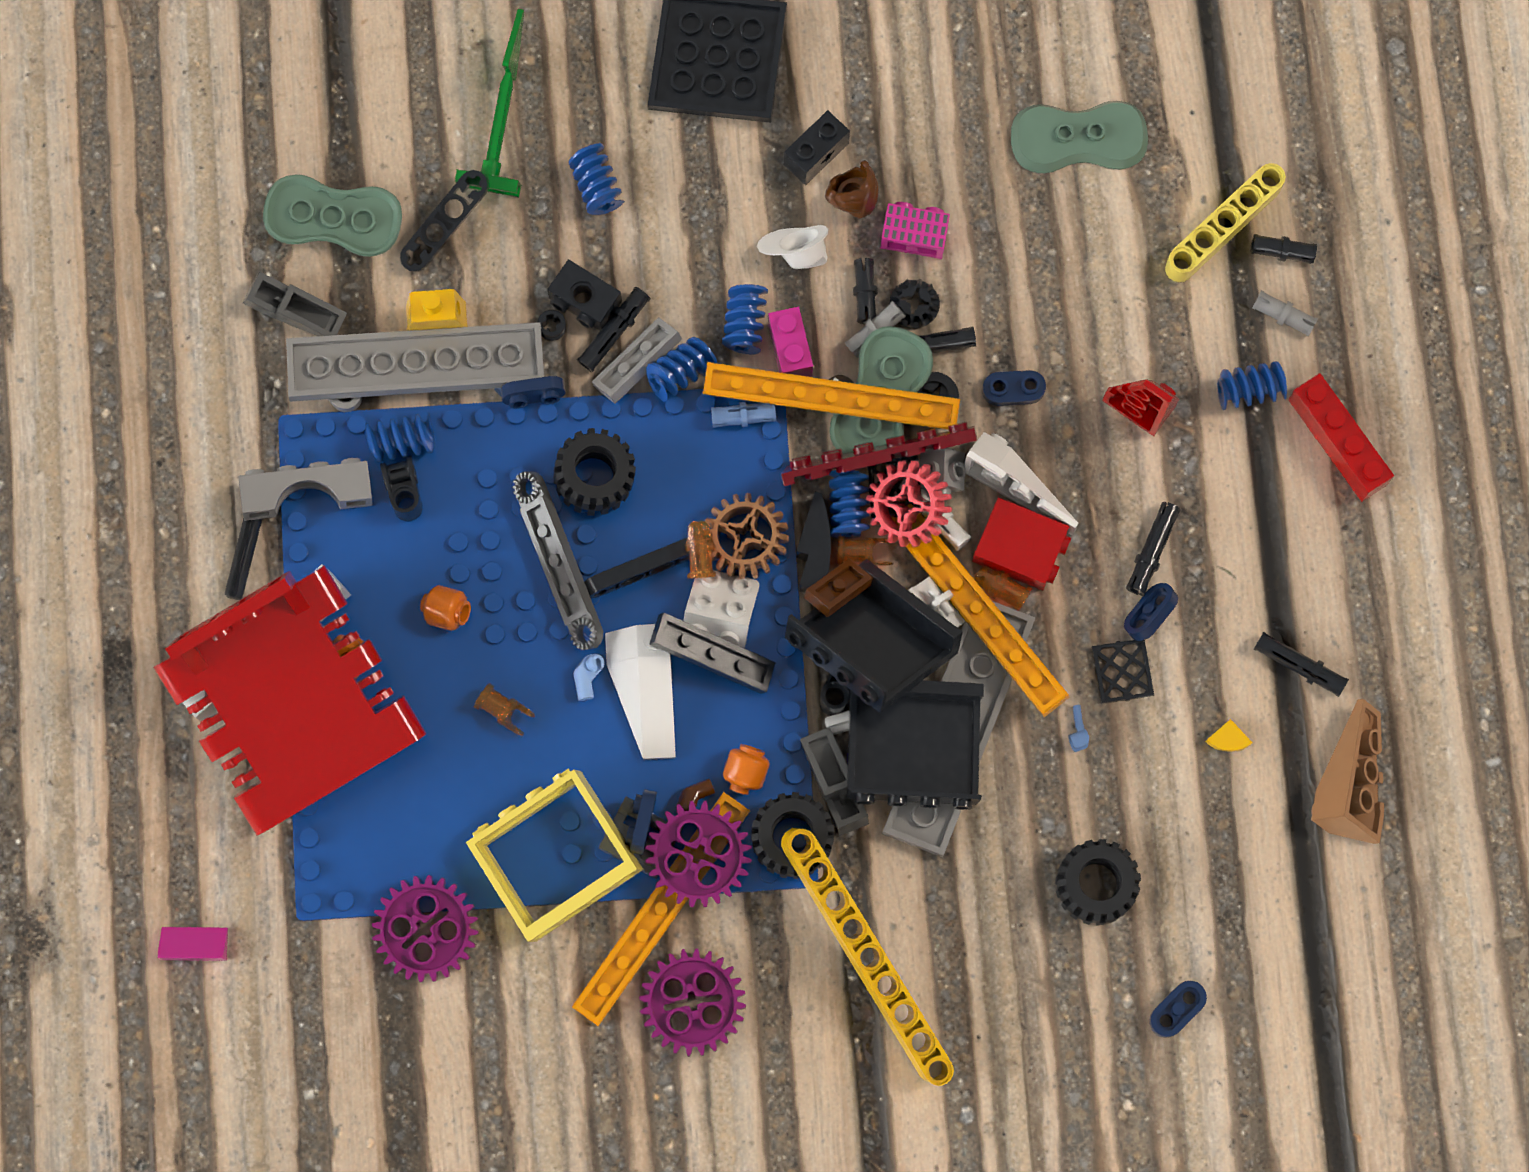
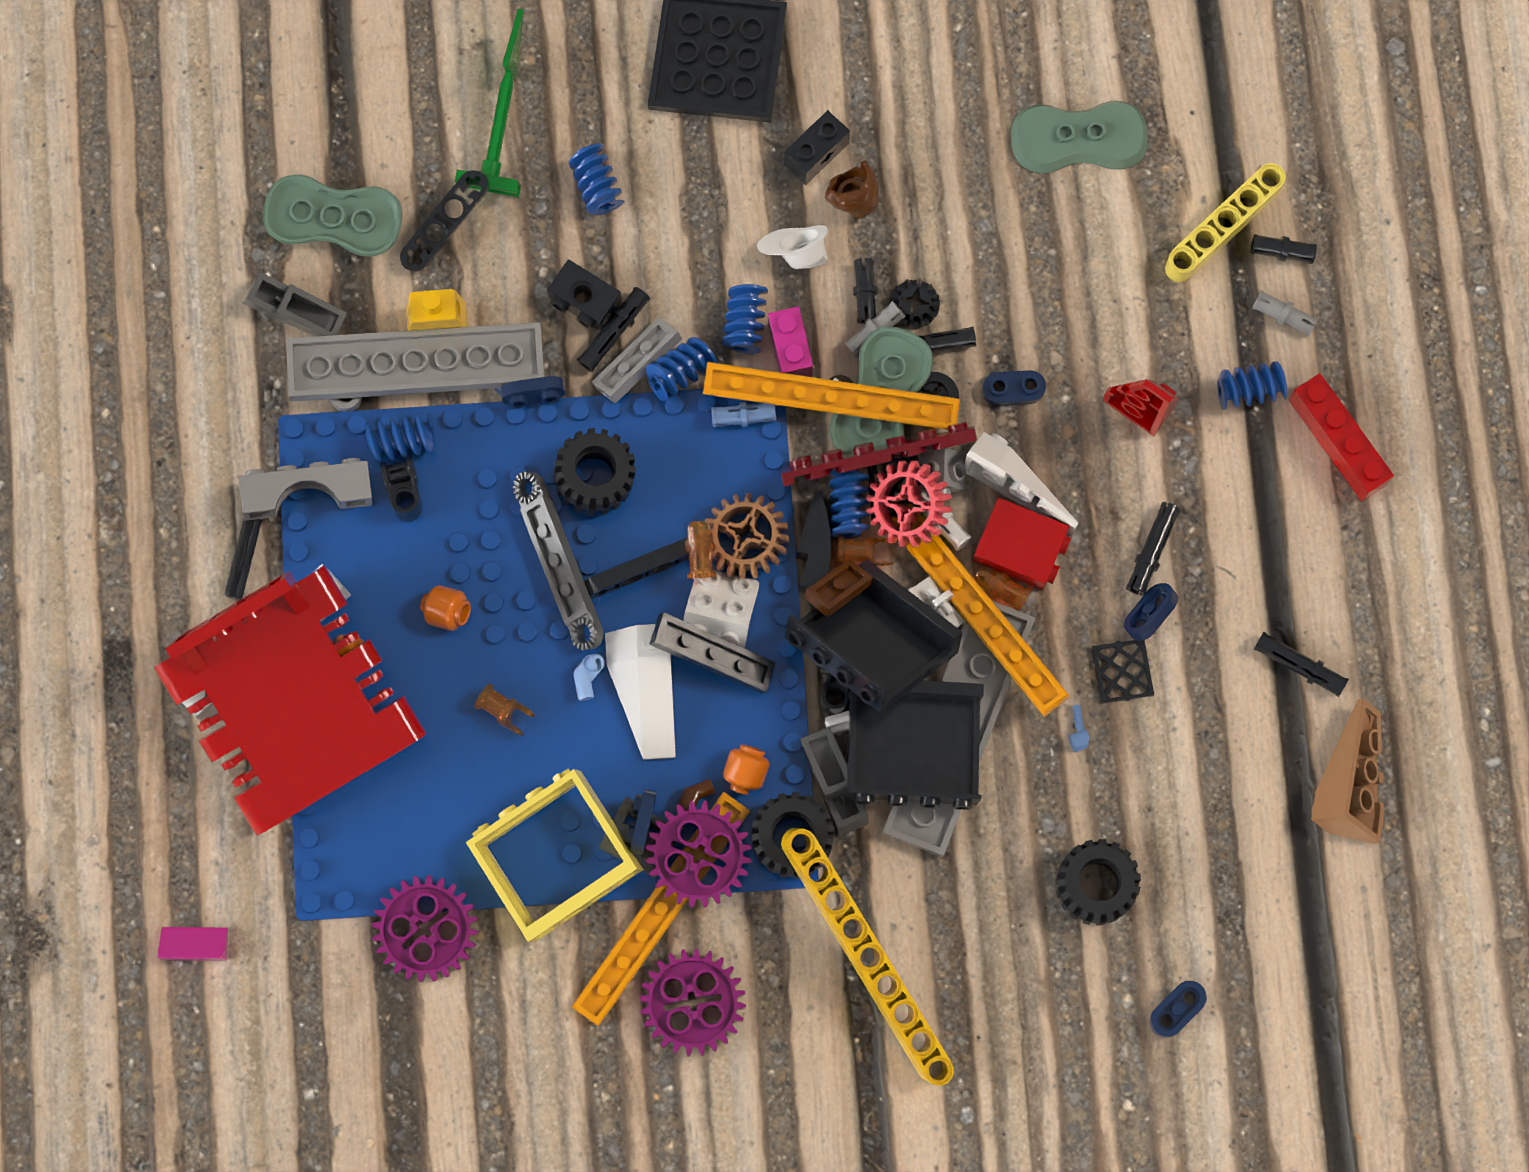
(561, 327): black bush -> none
(915, 230): dark pink brick -> none
(1229, 738): yellow tile -> none

